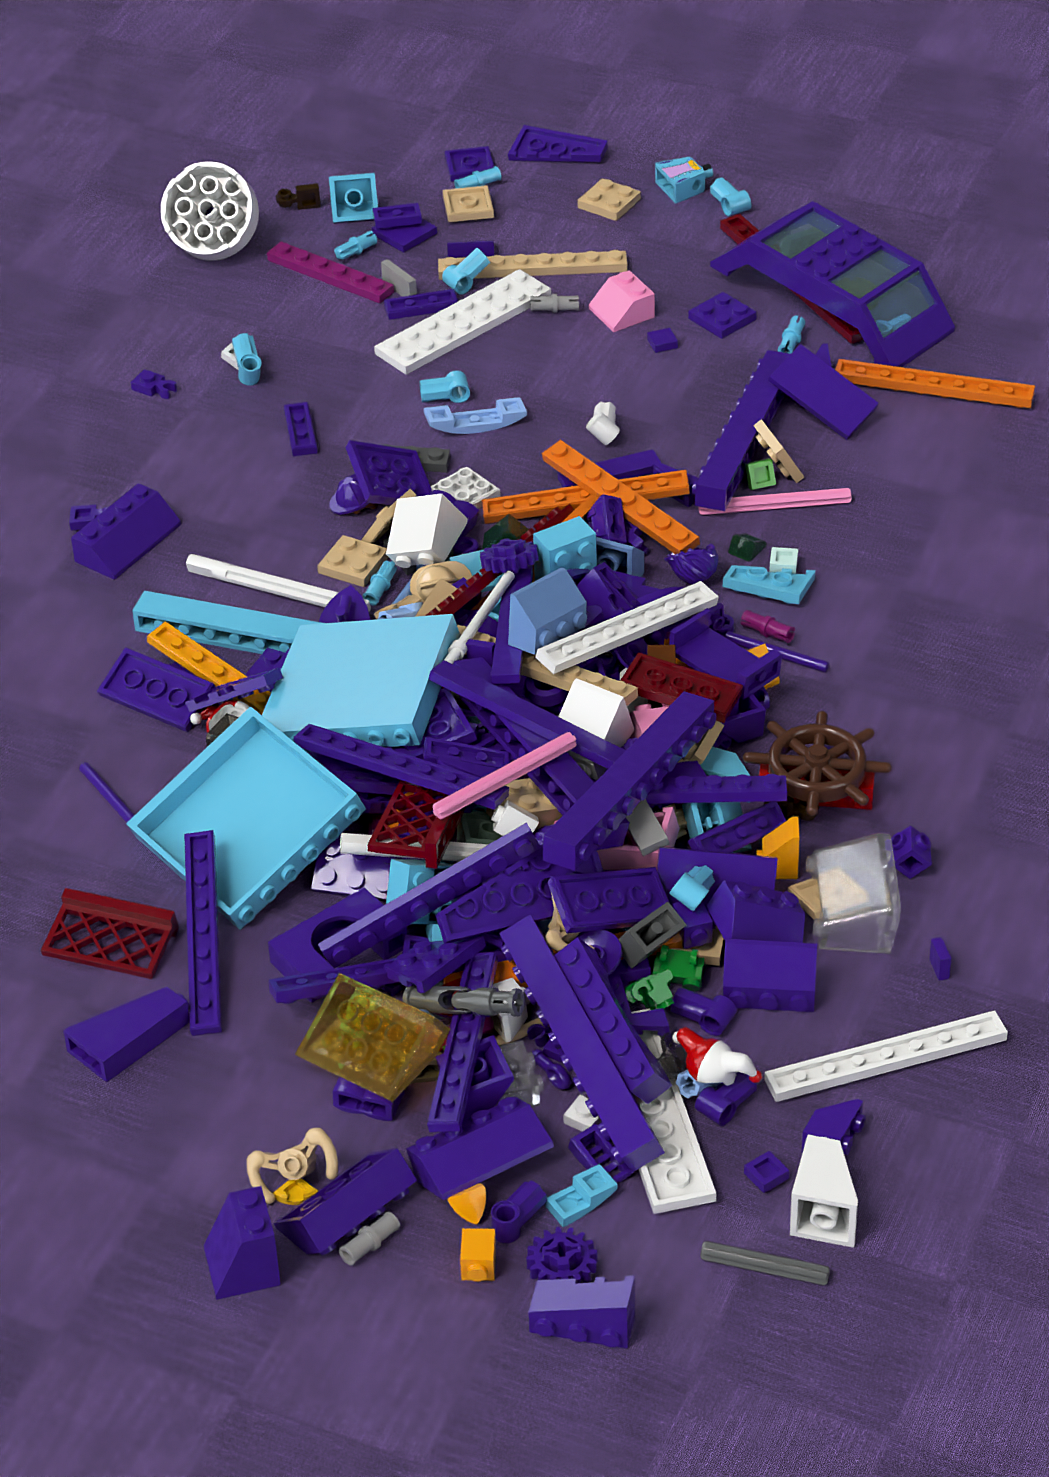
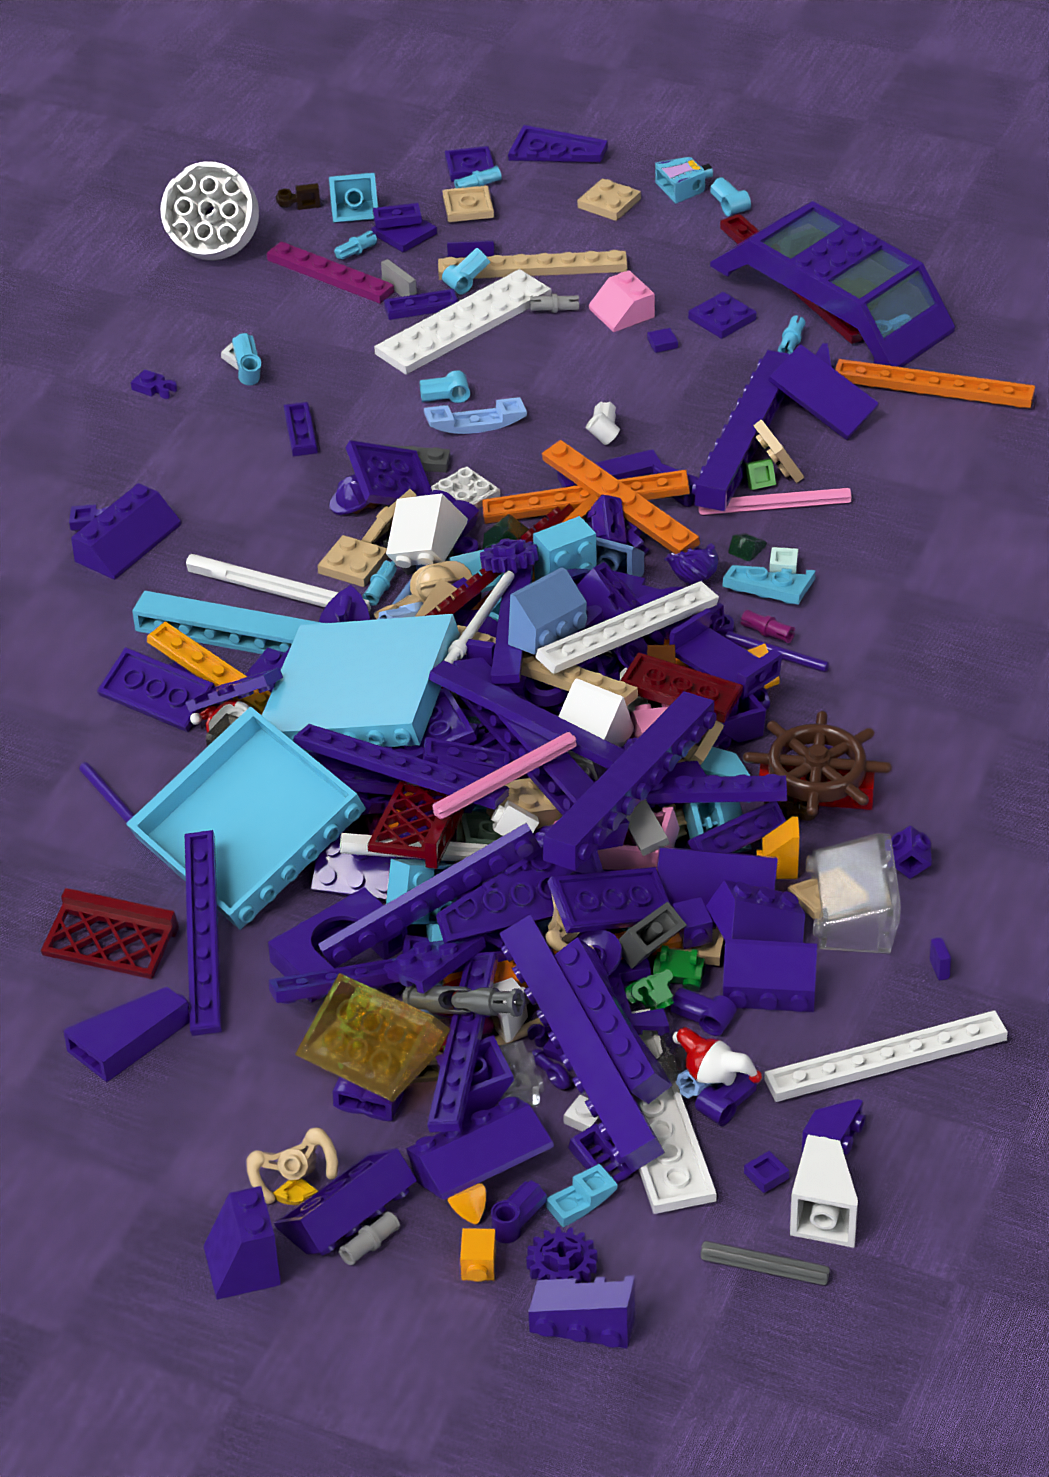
(693, 886): medium azure piece -> none

